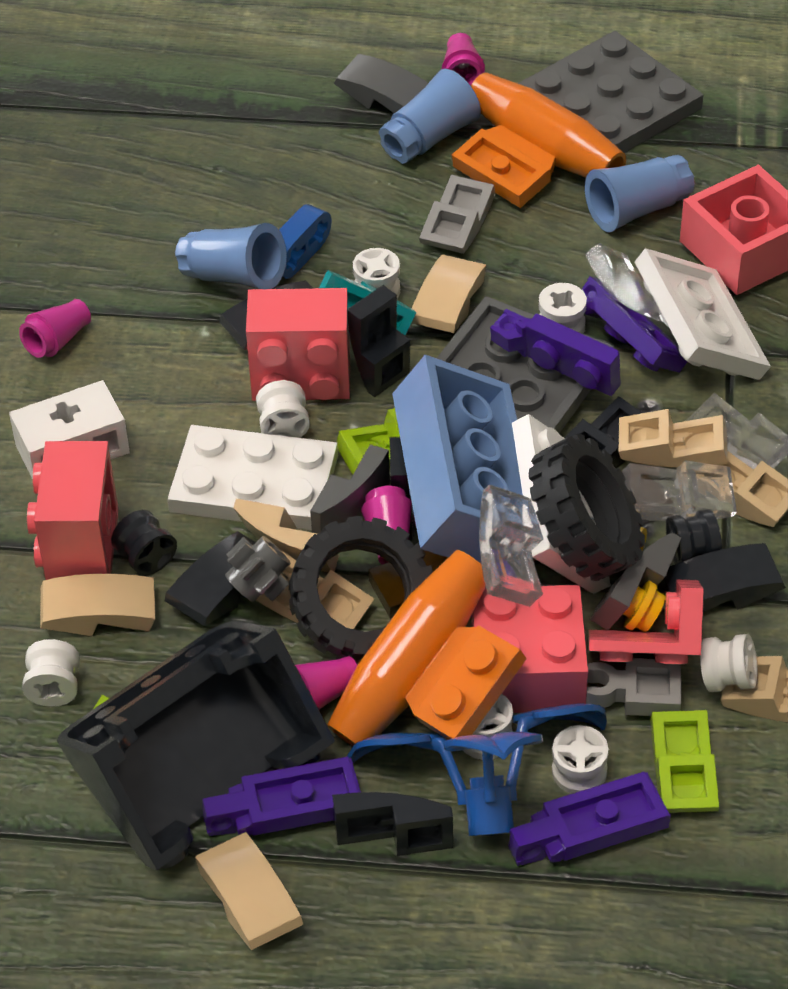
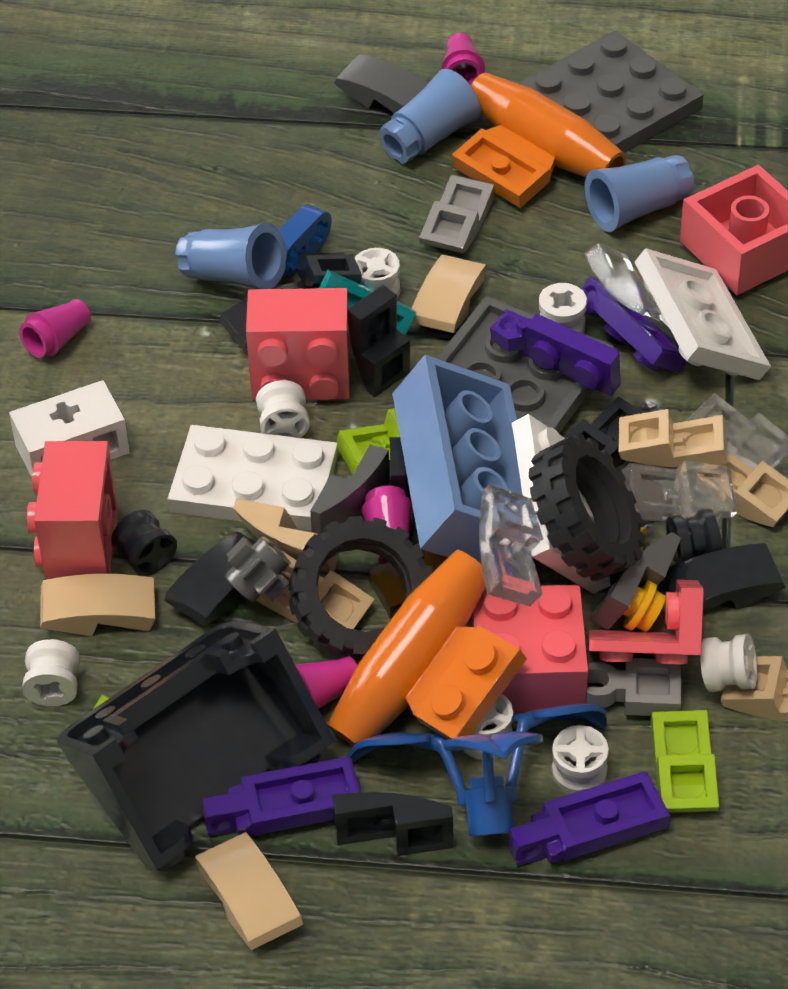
(314, 266): none -> black slope

